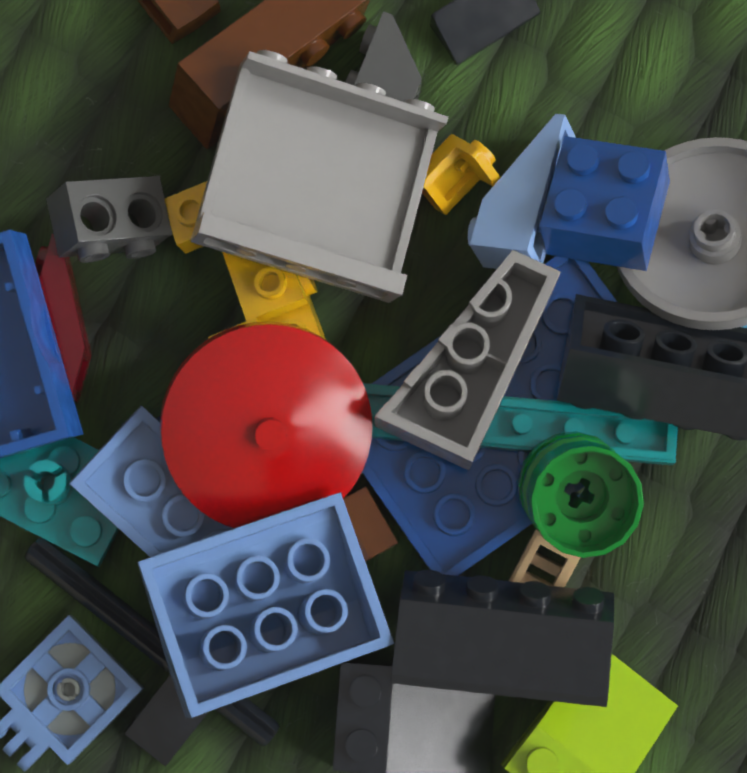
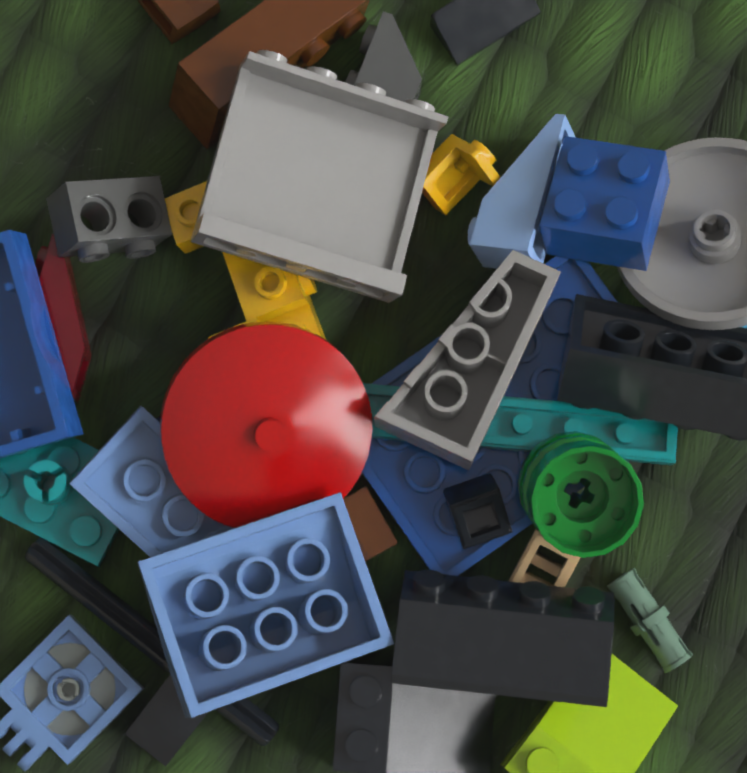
(477, 510): none -> black slope
(650, 620): none -> sand green pin

